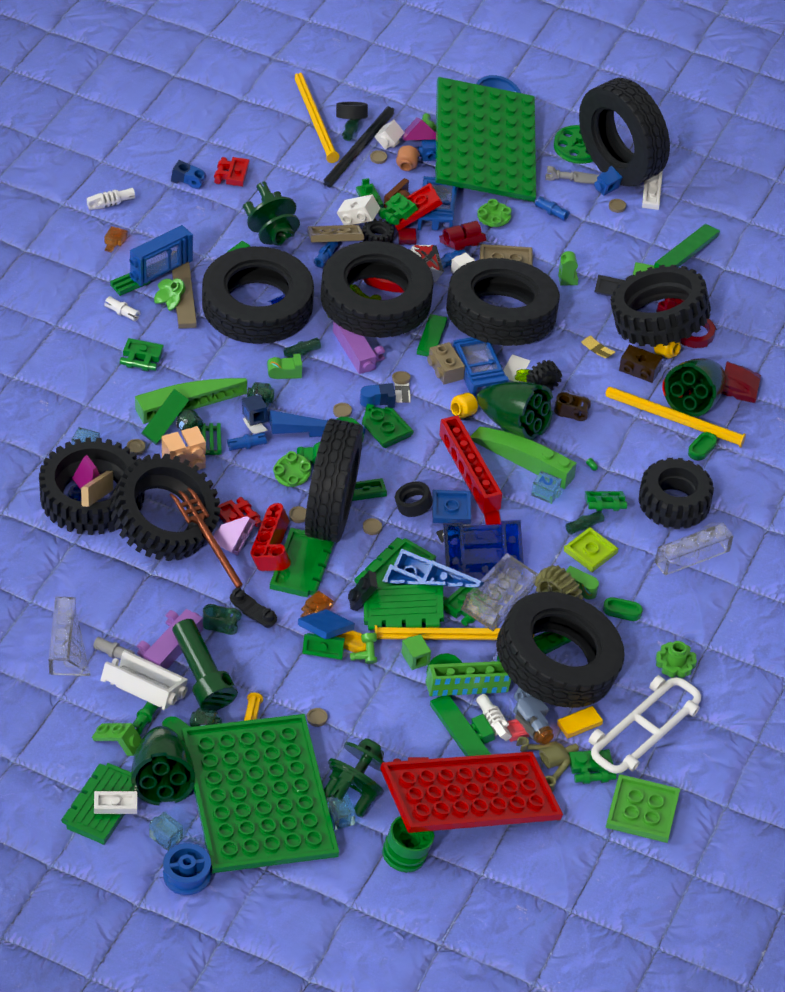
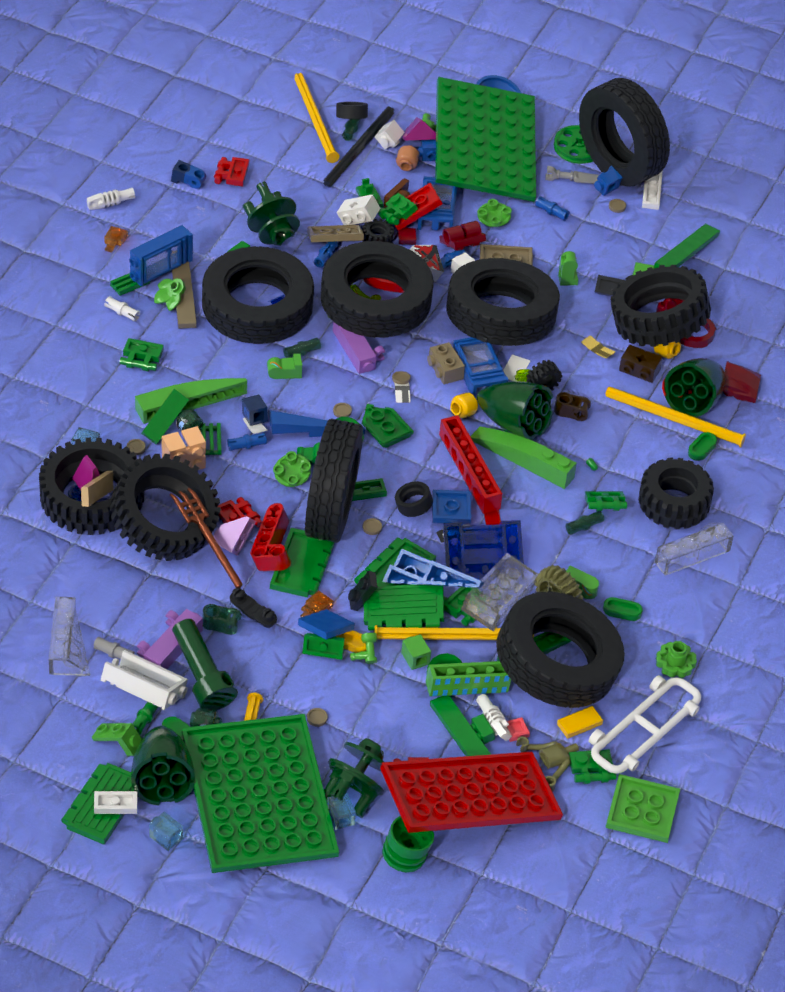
(187, 869): blue wheel -> none
(264, 390): clear green head -> none
(297, 514): dark tan piece -> none
(378, 157): dark tan piece -> none
(378, 395): leg -> none
(432, 334): green tile -> none
(531, 715): sand blue plate -> none
(546, 487): clear light blue brick -> none
(590, 549): lime tile -> none

